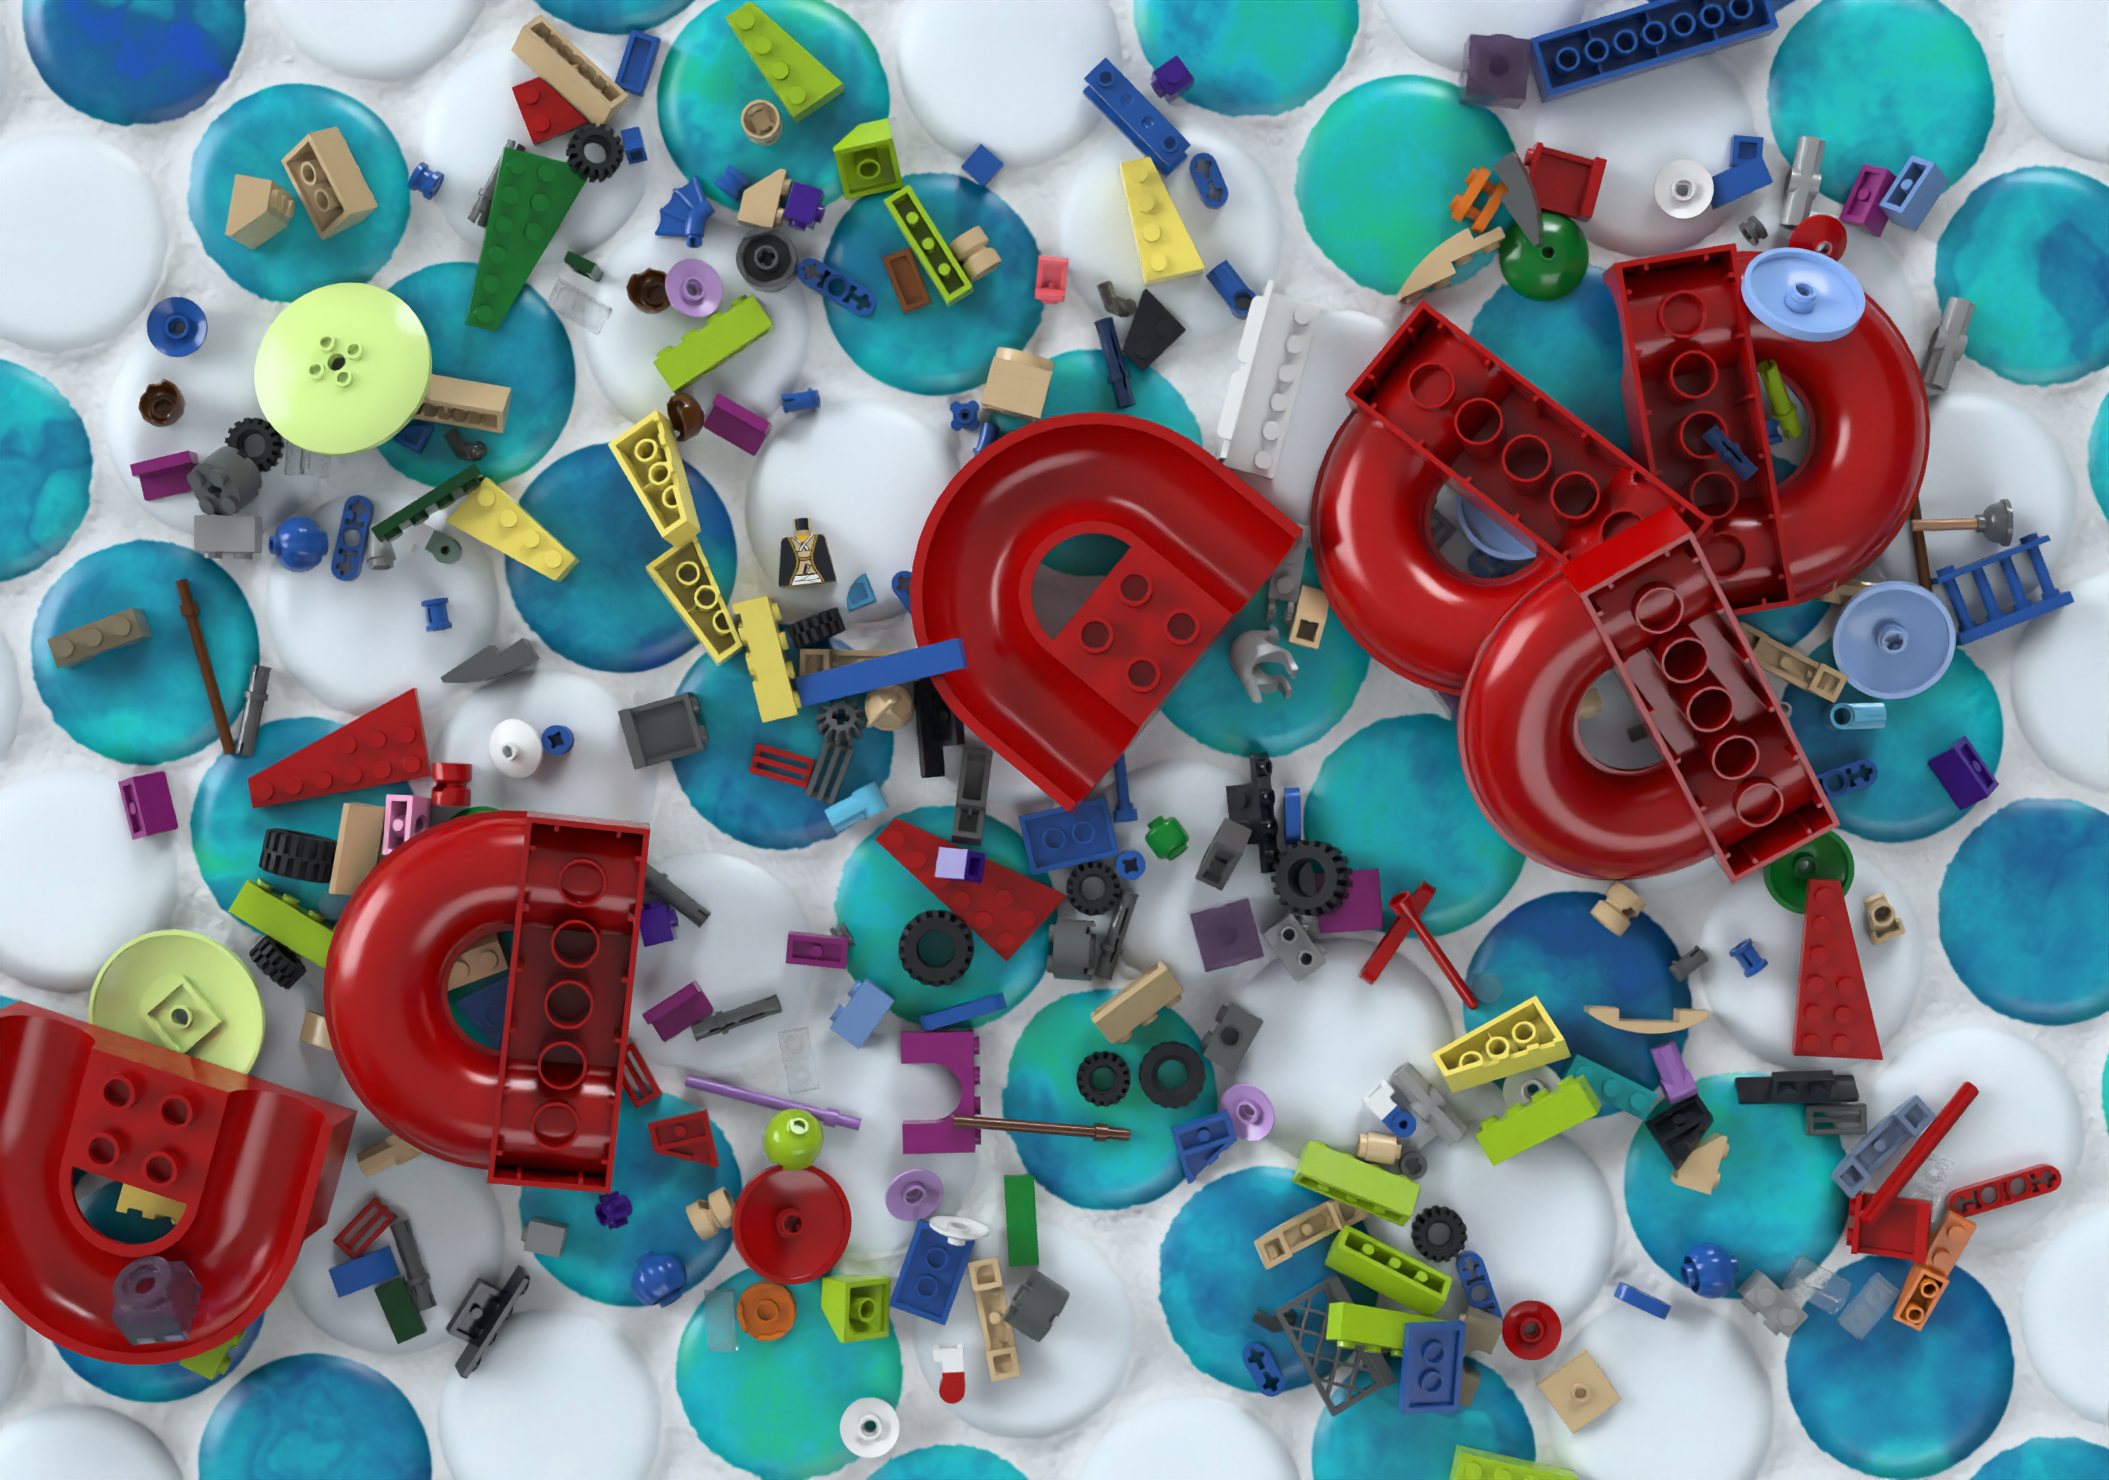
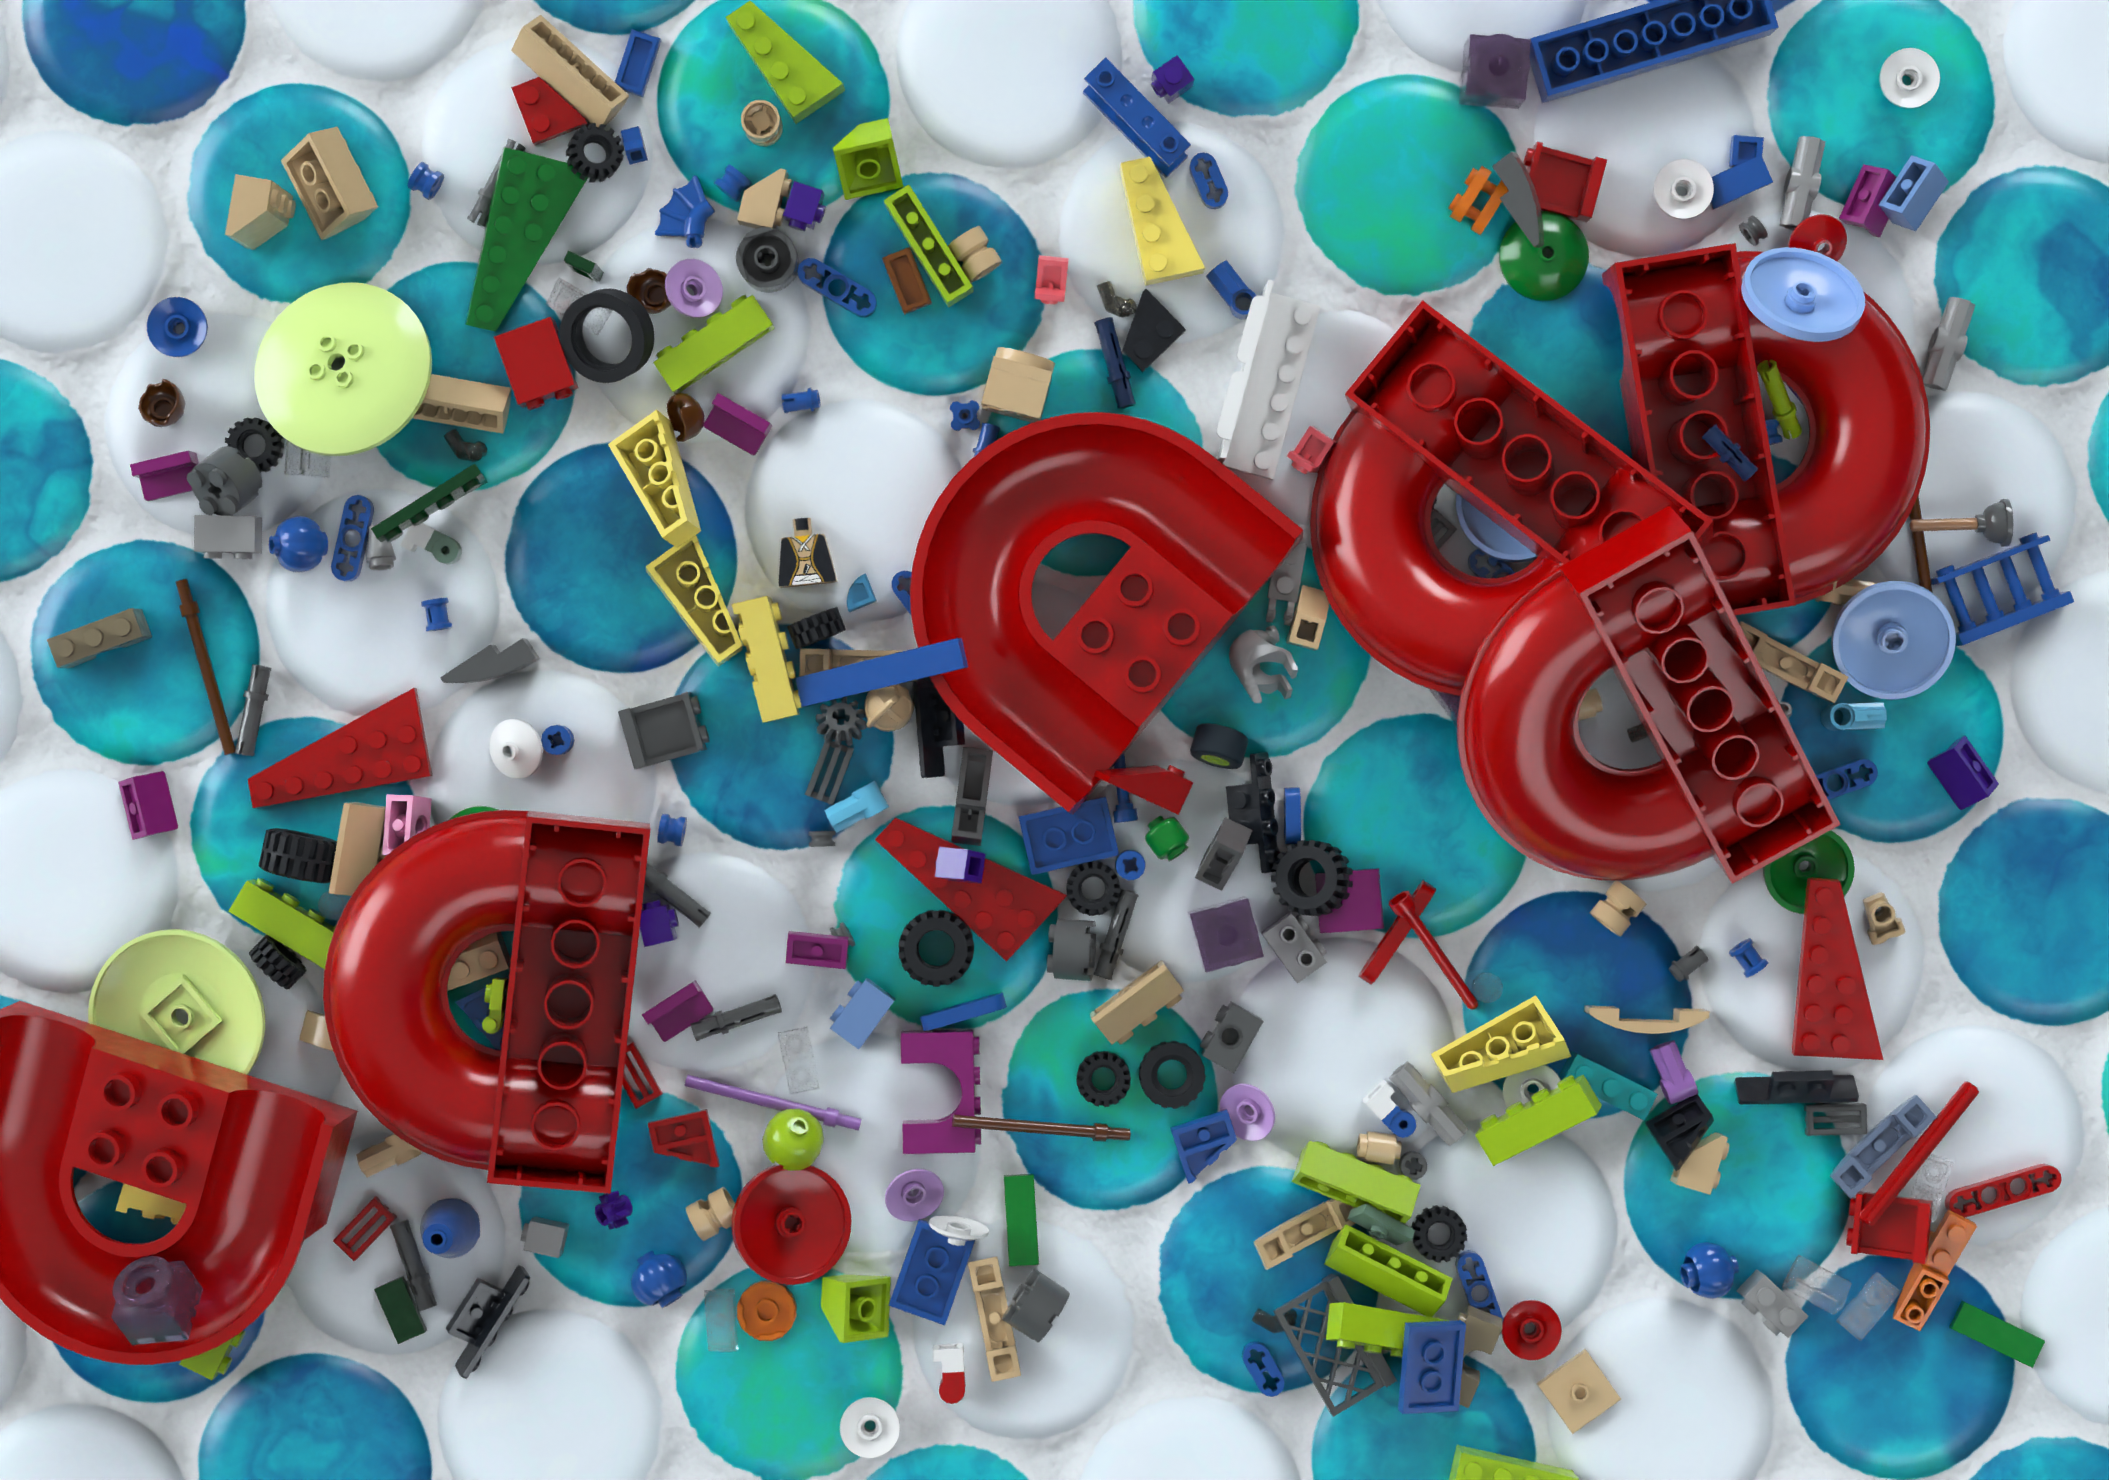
(364, 1271): blue slope -> none
(414, 437): blue tile -> none
(450, 1228): none -> blue cone
(451, 784): red wheel -> none
(497, 996): none -> lime plate
(506, 526): light yellow wedge -> none
(536, 363): none -> red panel
(576, 350): none -> black tyre
(672, 830): none -> blue wheel
(806, 772): red tile -> none
(821, 838): none -> dark grey bush
(982, 166): blue tile -> none
(1151, 783): none -> red slope
(1219, 746): none -> black wheel
(1311, 451): none -> coral bracket
(1381, 1224): none -> sand green plate
(1437, 266): tan slope -> none
(1642, 1300): blue beam -> none
(1922, 72): none -> white dish
(1997, 1334): none -> green tile

